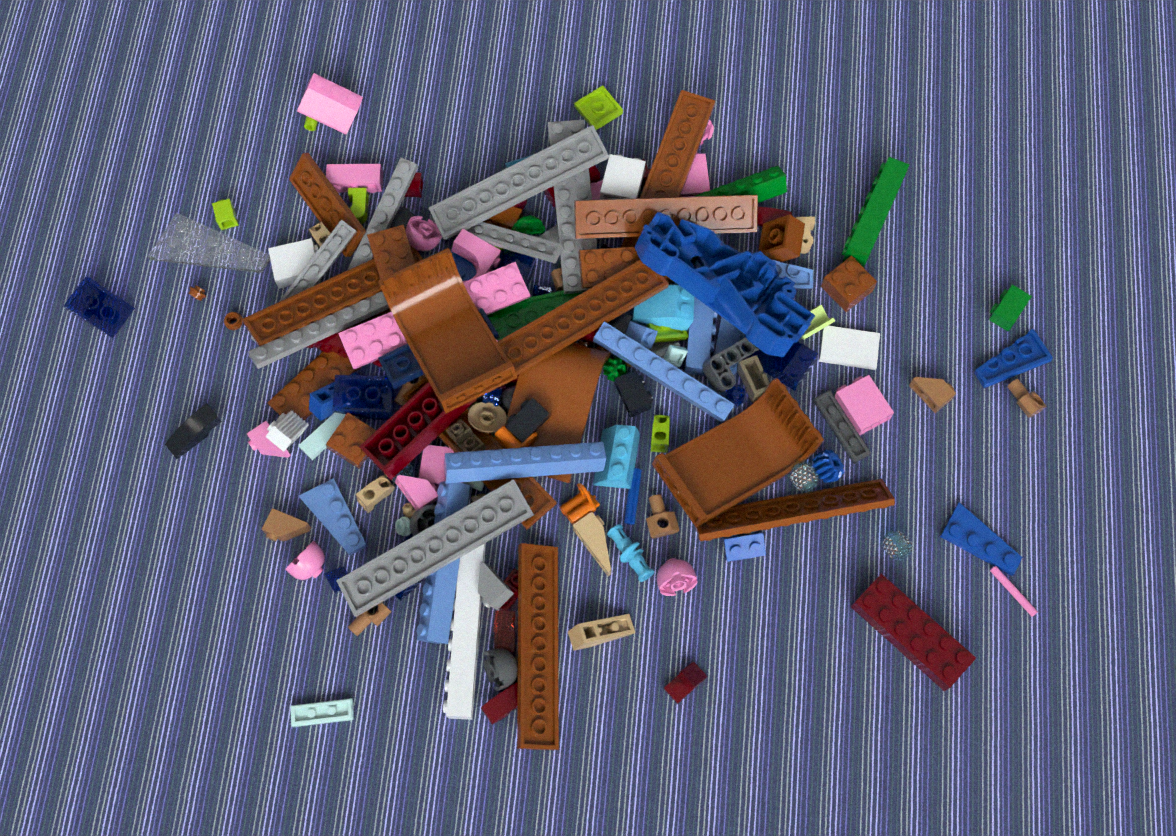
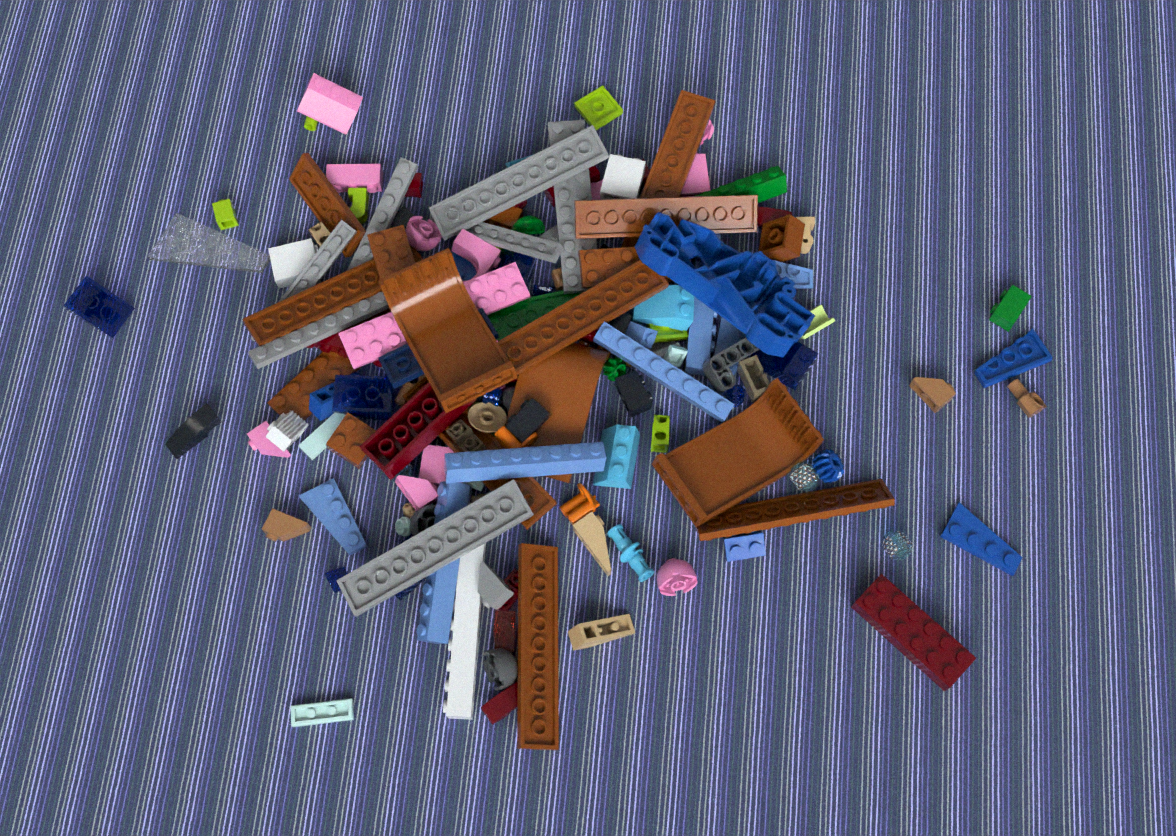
(197, 292): dark orange plate -> none
(233, 316): dark orange plate -> none
(307, 563): bright pink cylinder -> none
(366, 618): medium nougat piece -> none
(374, 493): tan leg -> none
(632, 499): blue axle -> none
(660, 514): medium nougat piece -> none
(685, 682): dark red slope -> none
(841, 427): dark grey tile -> none
(848, 284): dark orange brick -> none
(849, 347): white tile -> none
(863, 404): bright pink brick -> none
(875, 210): green brick -> none
(1013, 591): bright pink bar -> none

